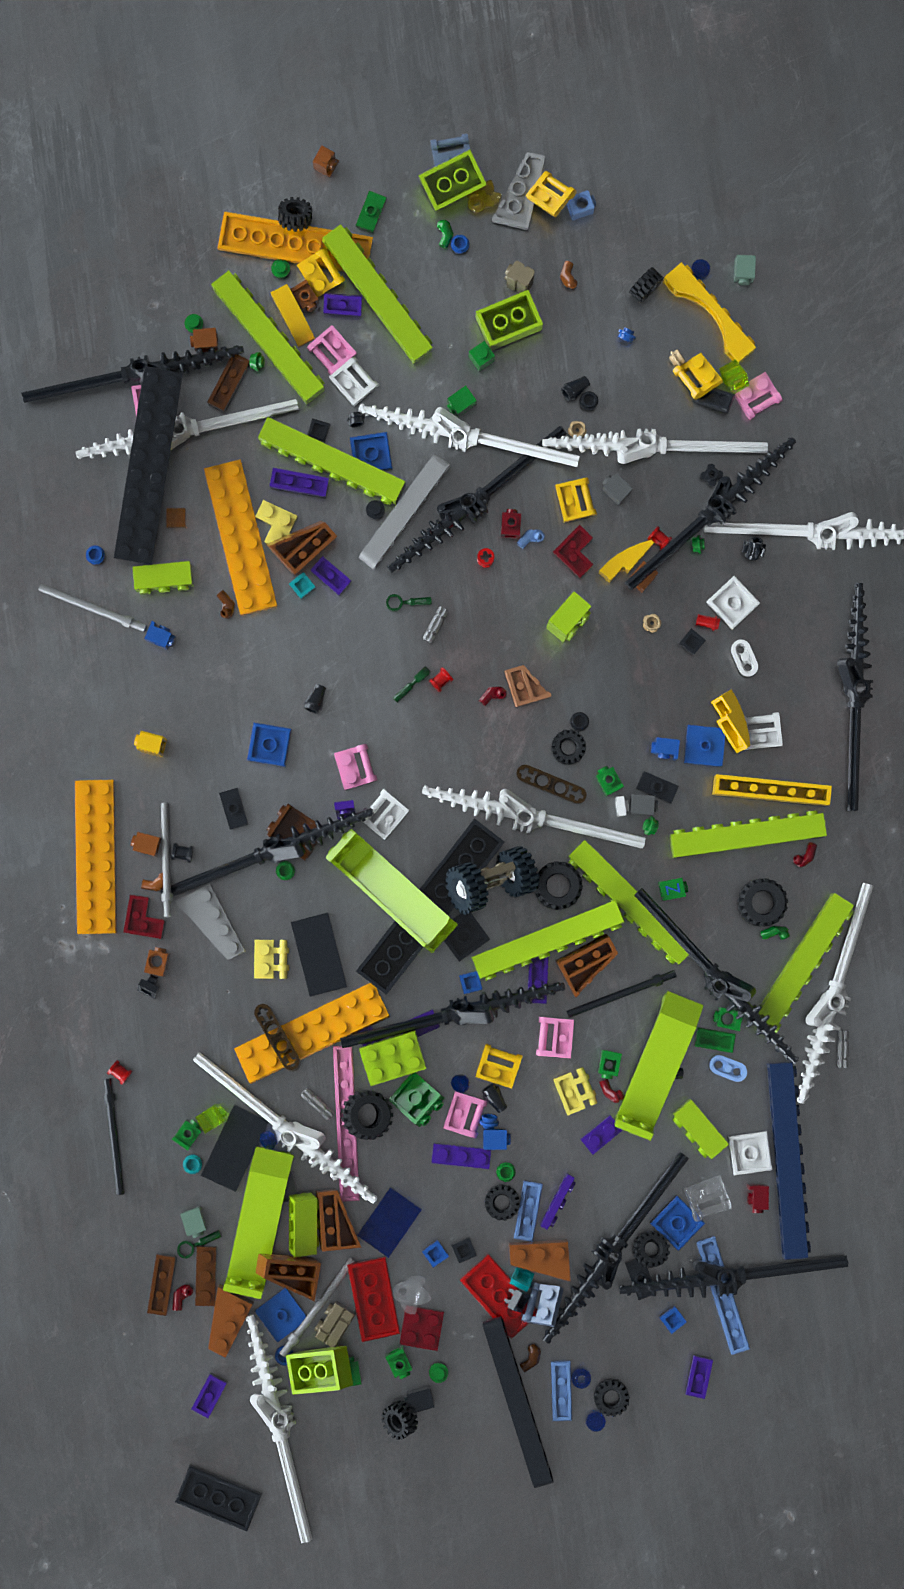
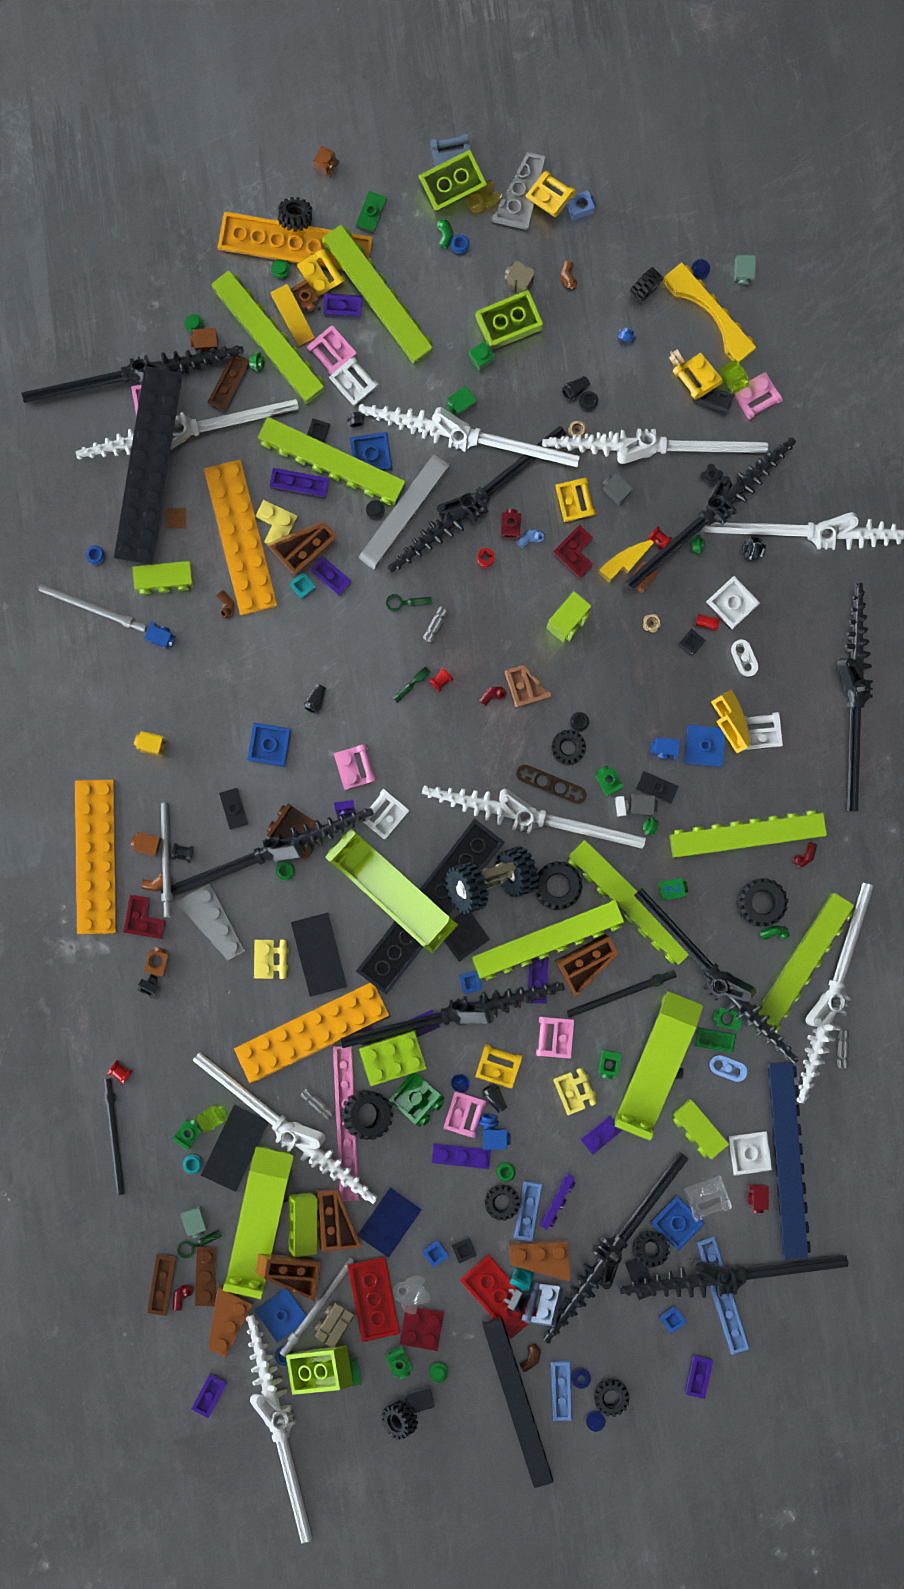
(218, 1498): black tile -> none
(268, 1140): clear blue plate -> none
(276, 1038): dark brown beam -> none
(609, 1093): dark red arm -> none
(771, 790): yellow brick -> none

